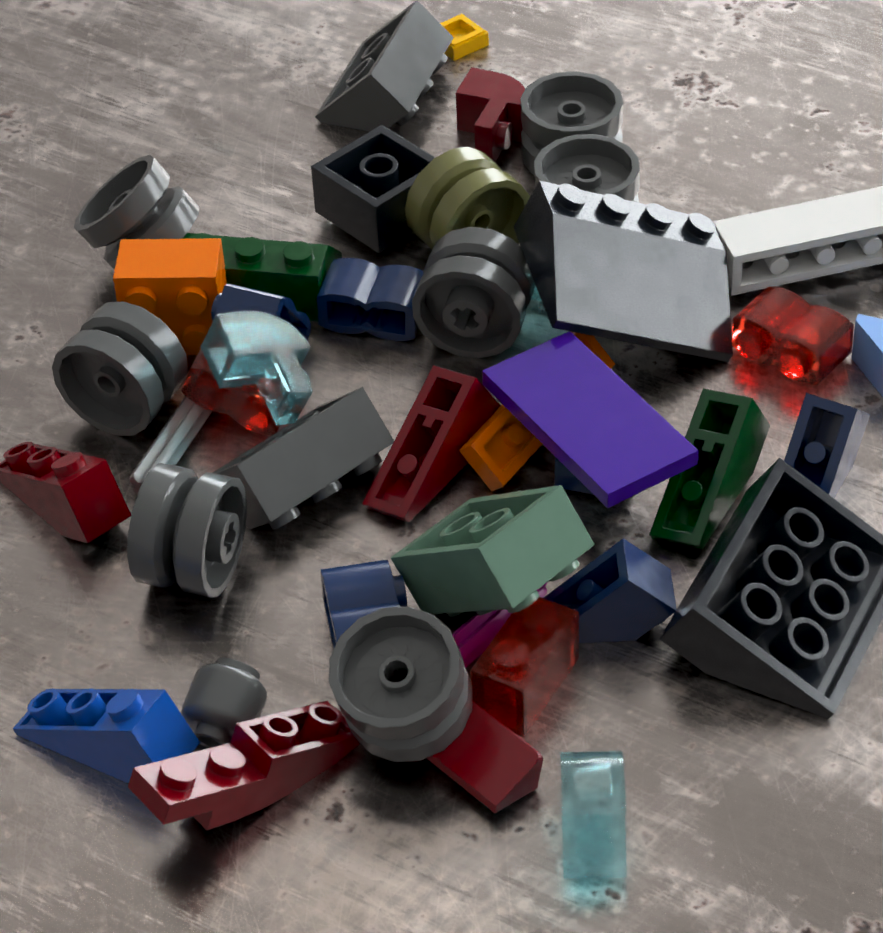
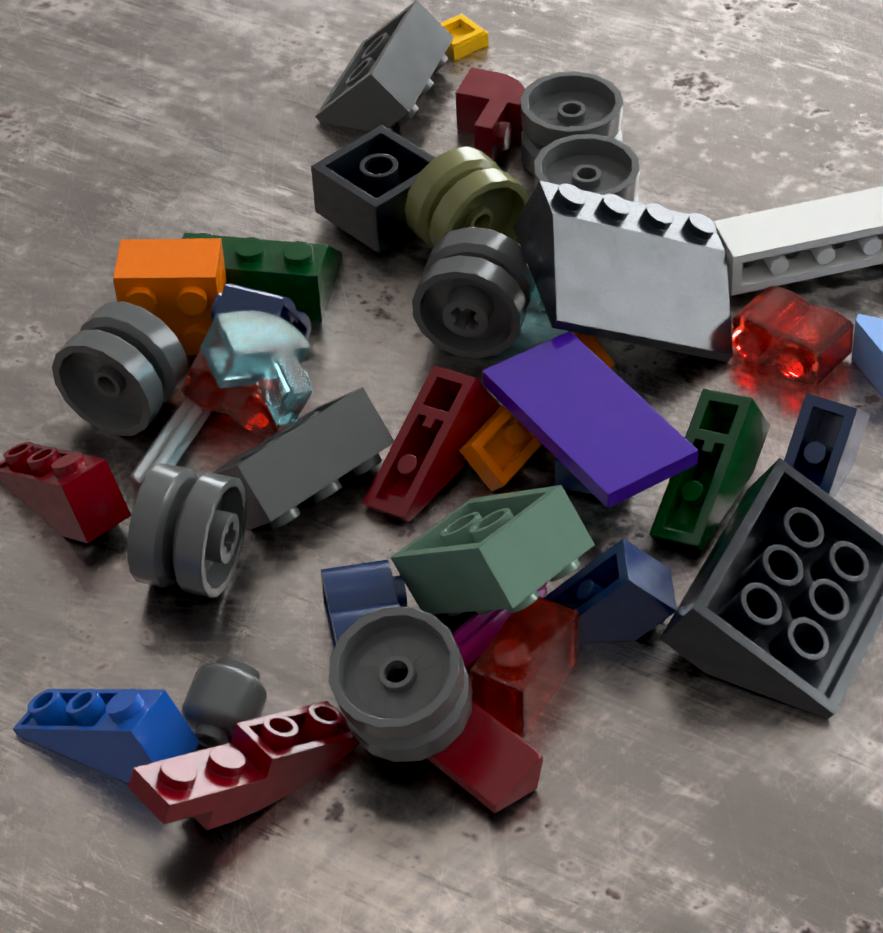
(136, 207): dark grey wheel -> none
(369, 298): dark blue brick -> none
(593, 814): clear light blue brick -> none

